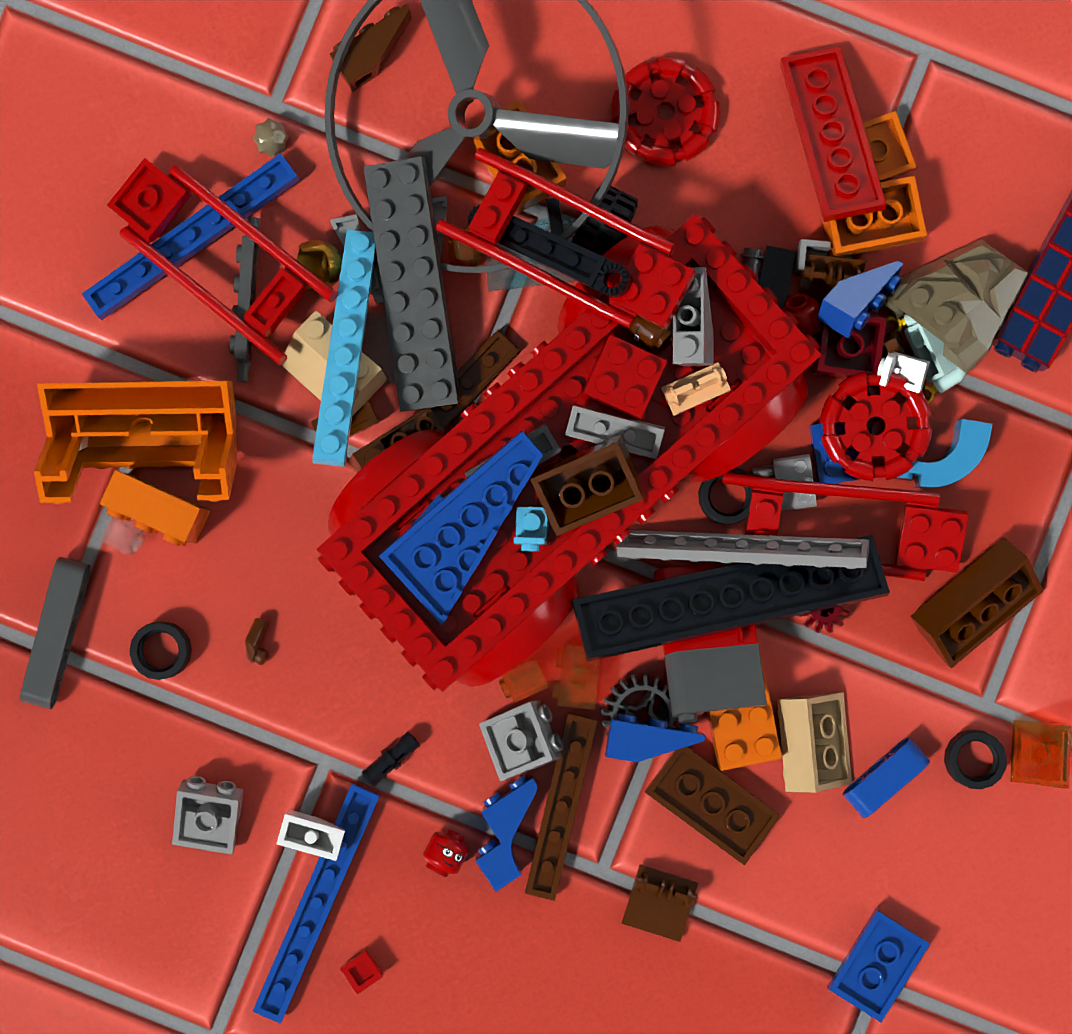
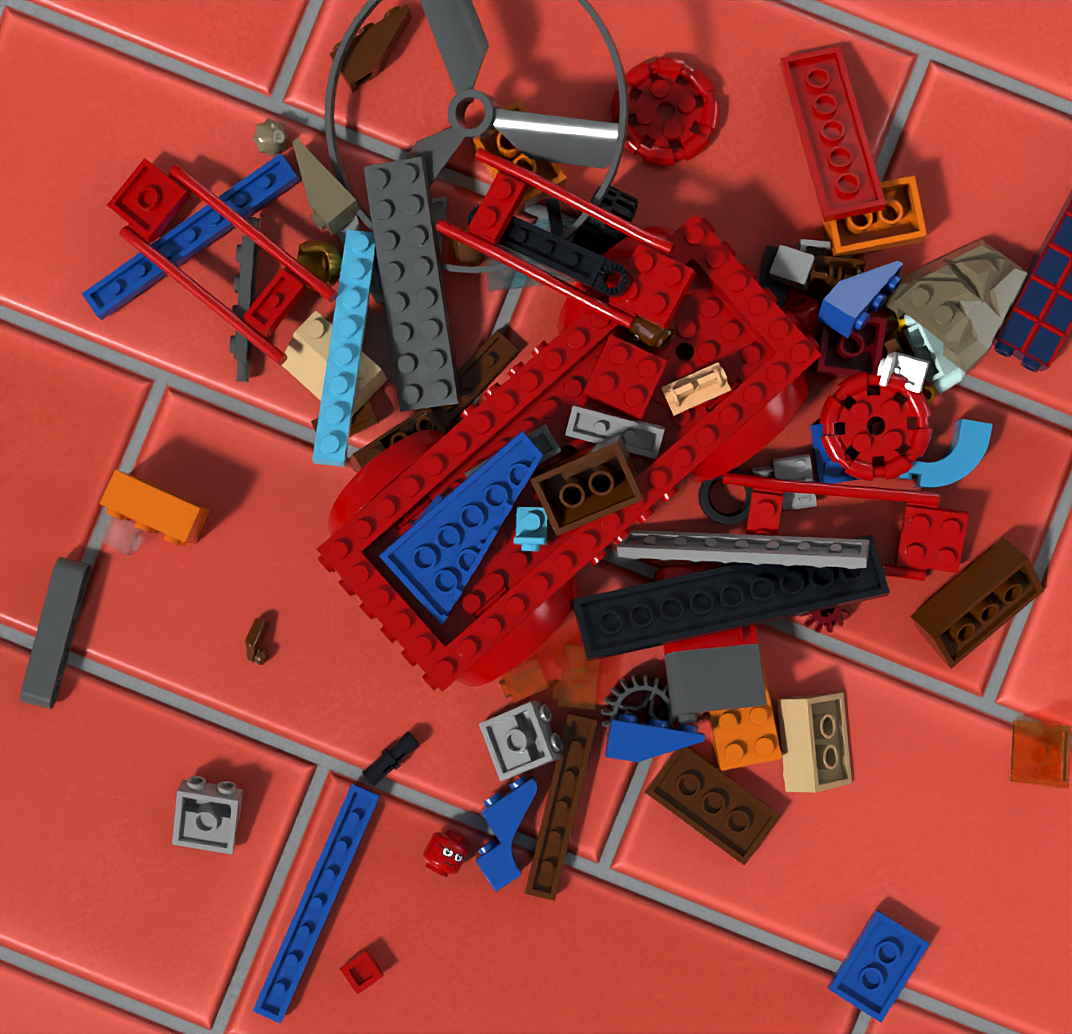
(137, 428): orange wedge -> none
(141, 664): black tyre -> none
(310, 835): white slope -> none
(329, 201): none -> dark tan slope
(660, 903): reddish brown hinge -> none
(693, 325): light grey slope -> none
(752, 258): dark grey pin -> none
(791, 267): none -> light grey panel
(886, 777): blue beam -> none
(889, 146): orange plate -> none
(996, 770): black tyre -> none

